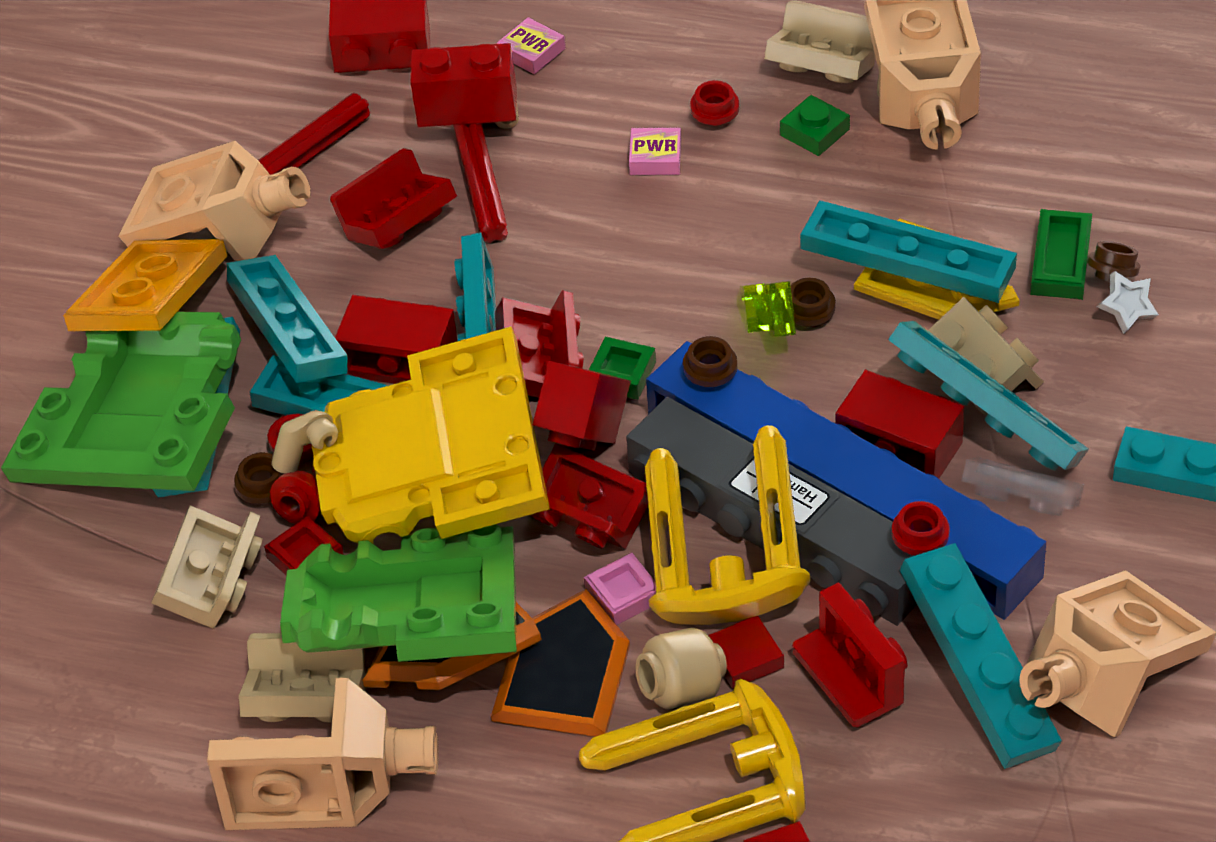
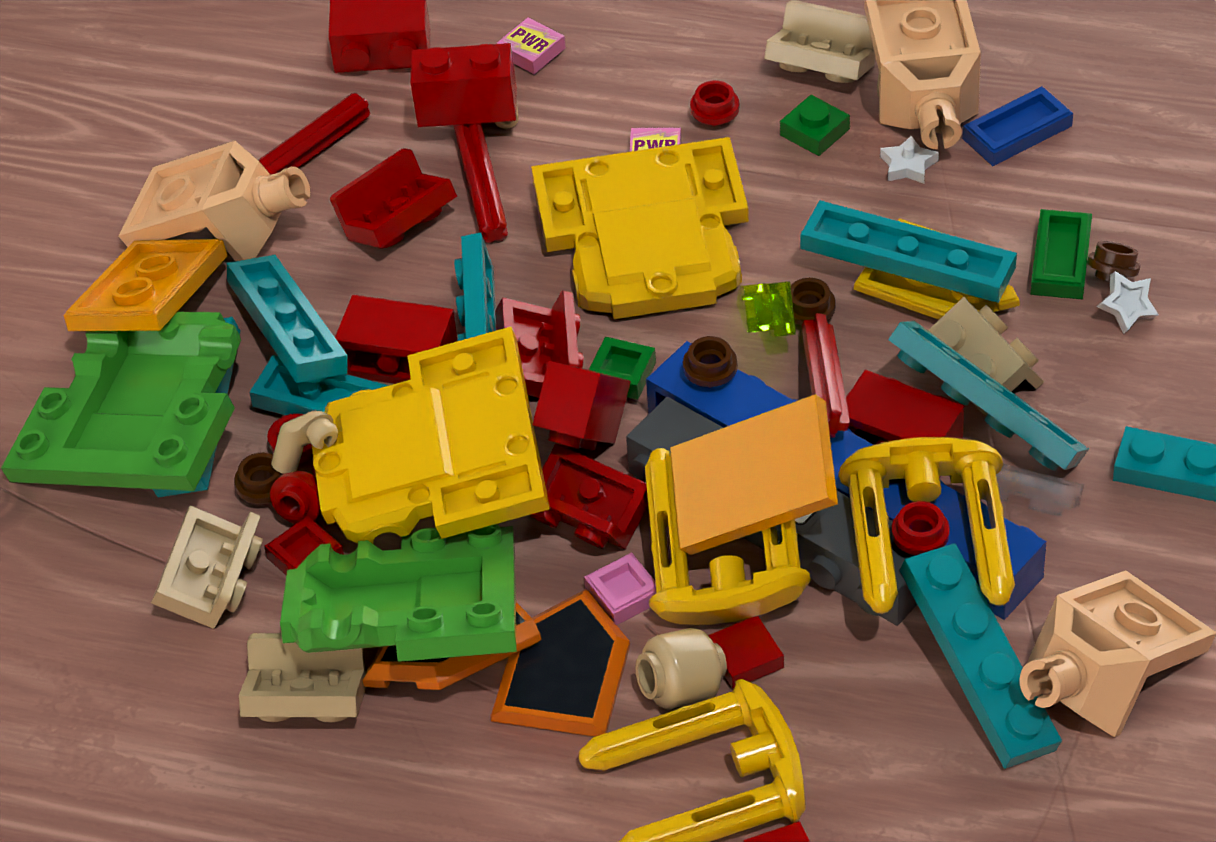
(319, 778): light nougat plate -> none
(646, 225): none -> yellow piece
(753, 475): none -> light orange tile
(825, 371): none -> red axle
(853, 658): red bracket -> none
(908, 160): none -> white piece
(920, 464): none -> yellow piece
(1017, 126): none -> blue tile

